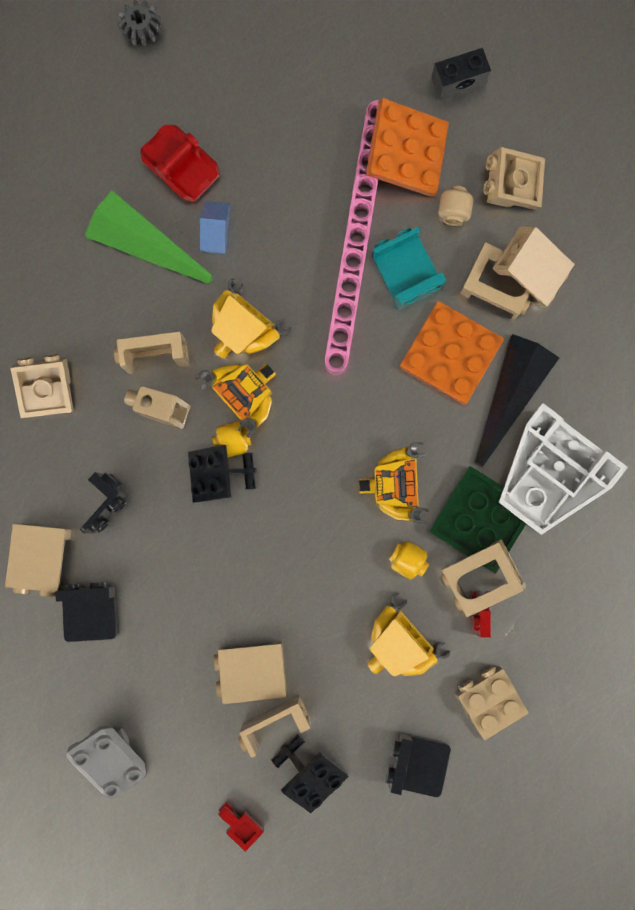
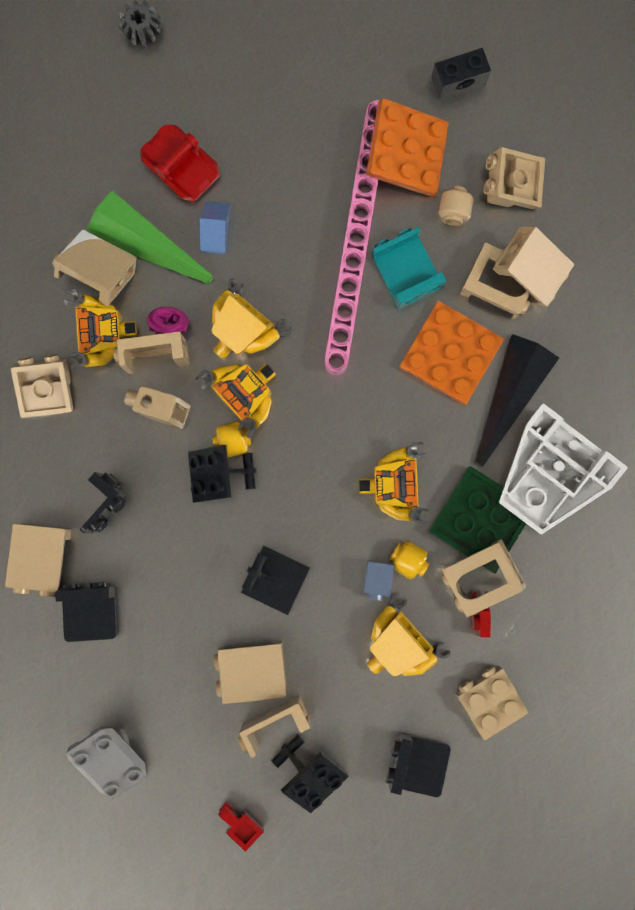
(96, 265): none -> tan panel
(97, 330): none -> torso
(165, 315): none -> dark pink gear
(274, 580): none -> black plate
(378, 580): none -> sand blue brick

